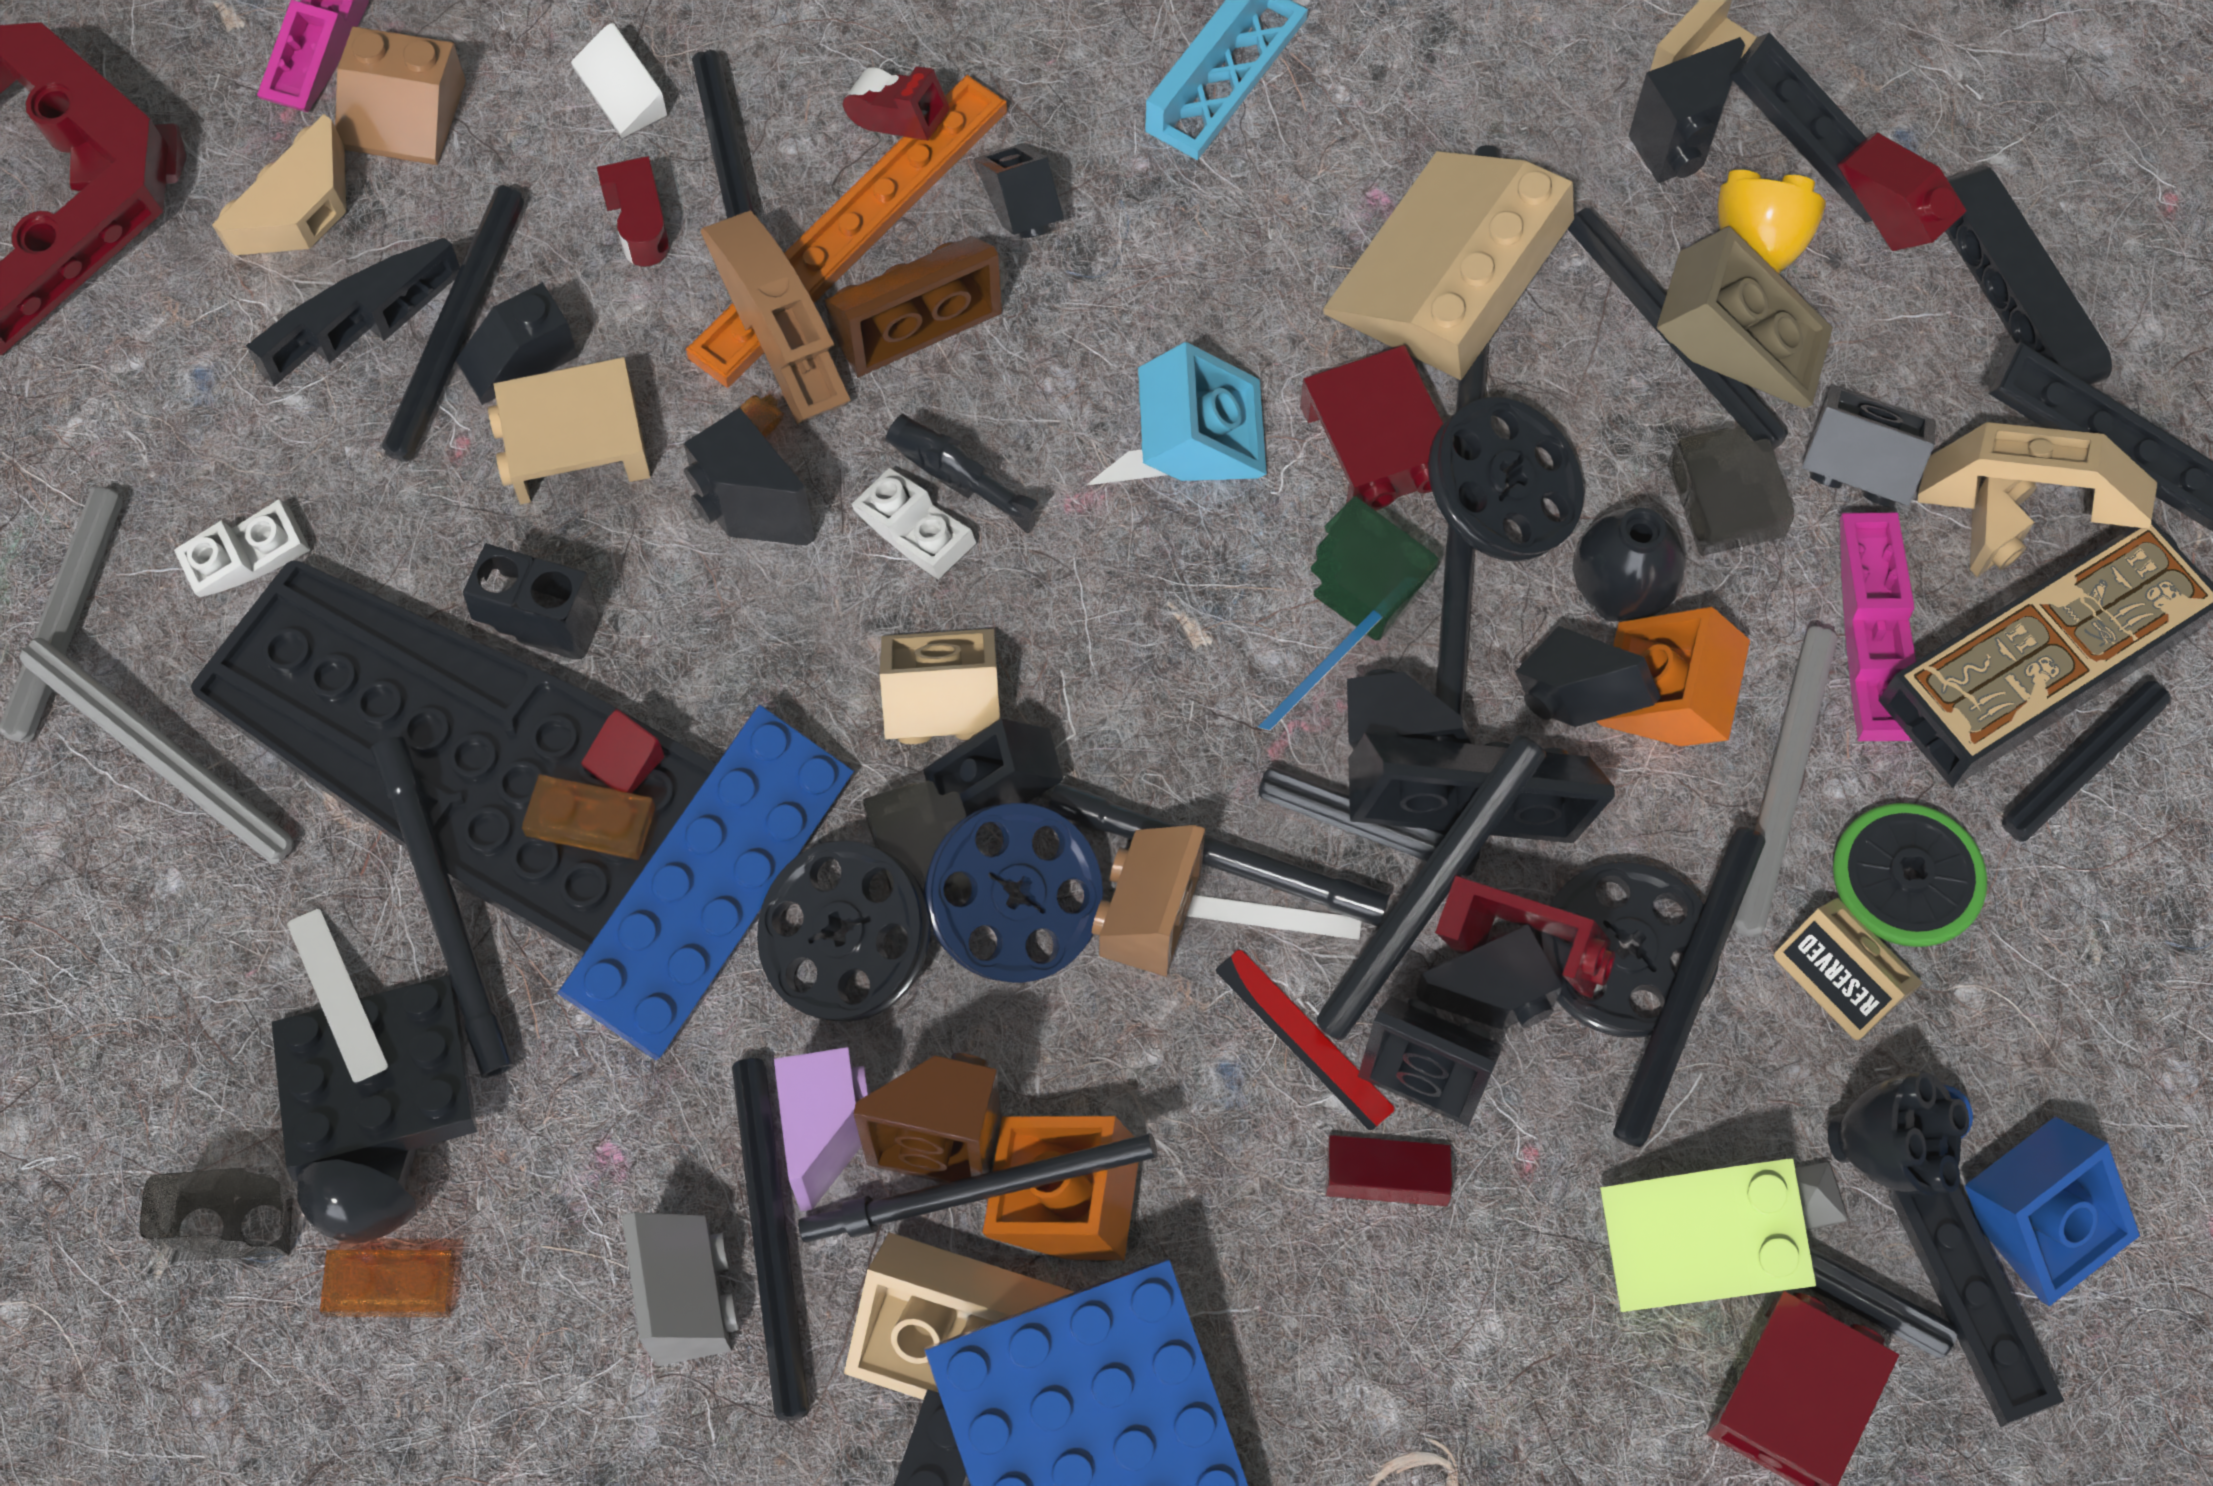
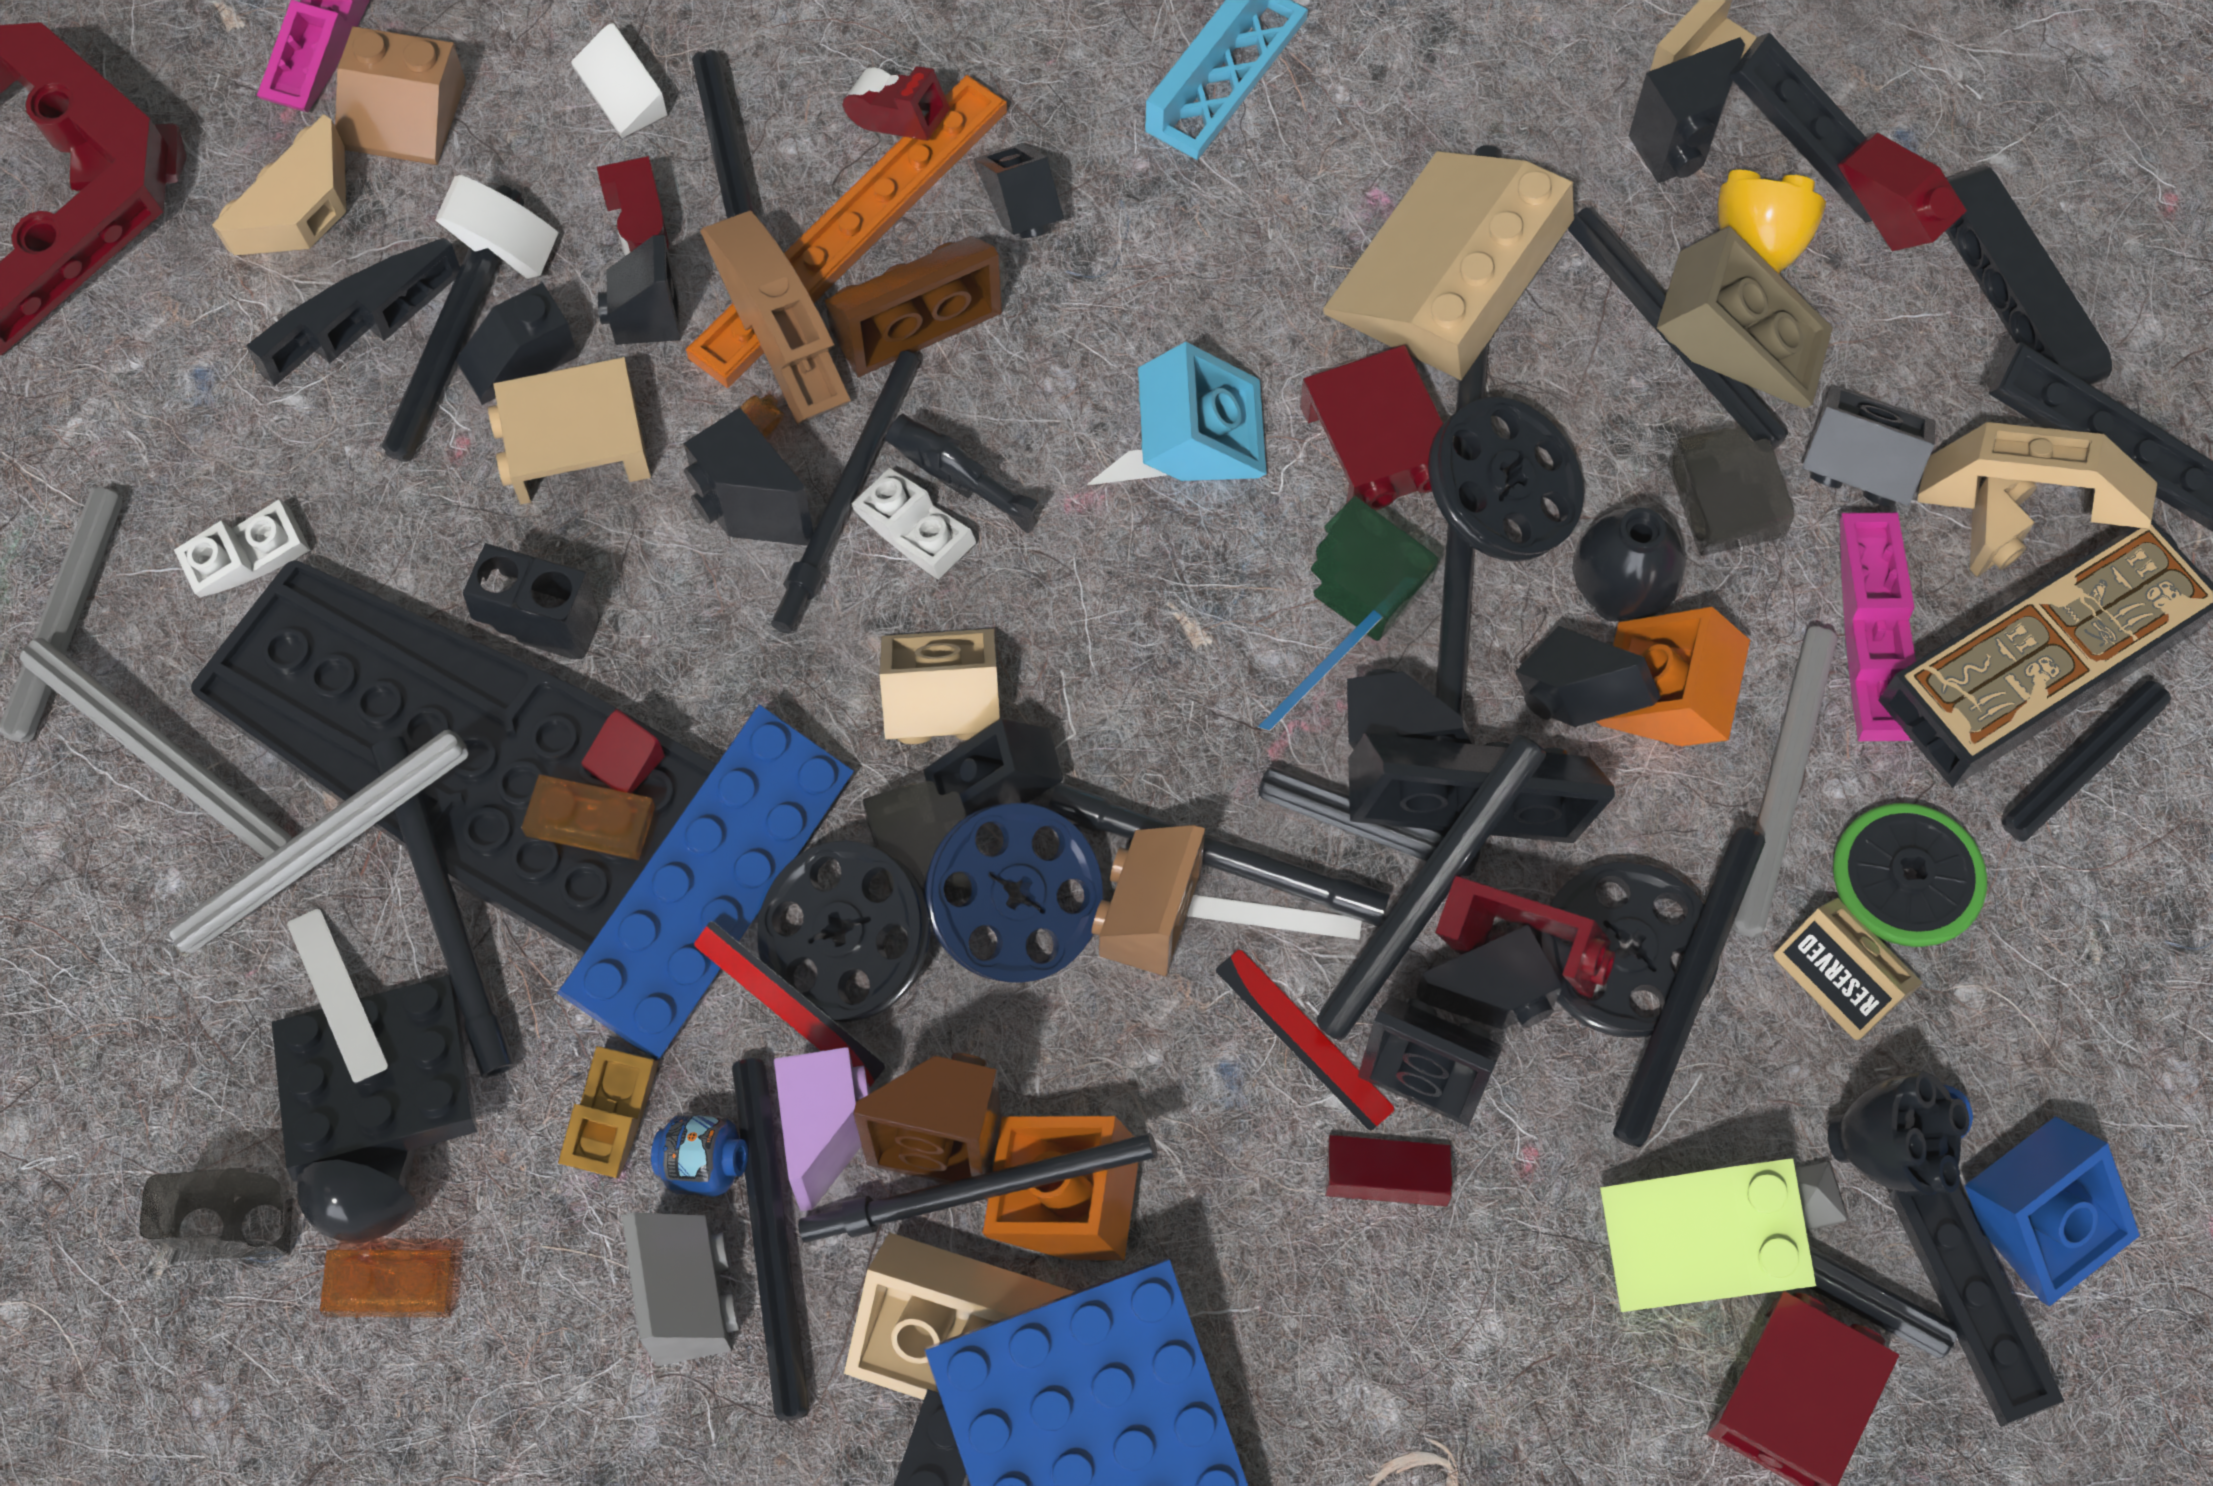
(318, 841): none -> light grey axle
(493, 221): none -> white slope
(609, 1112): none -> pearl gold slope
(642, 296): none -> black slope
(698, 1155): none -> head
(783, 998): none -> red sticker
(805, 575): none -> black bar

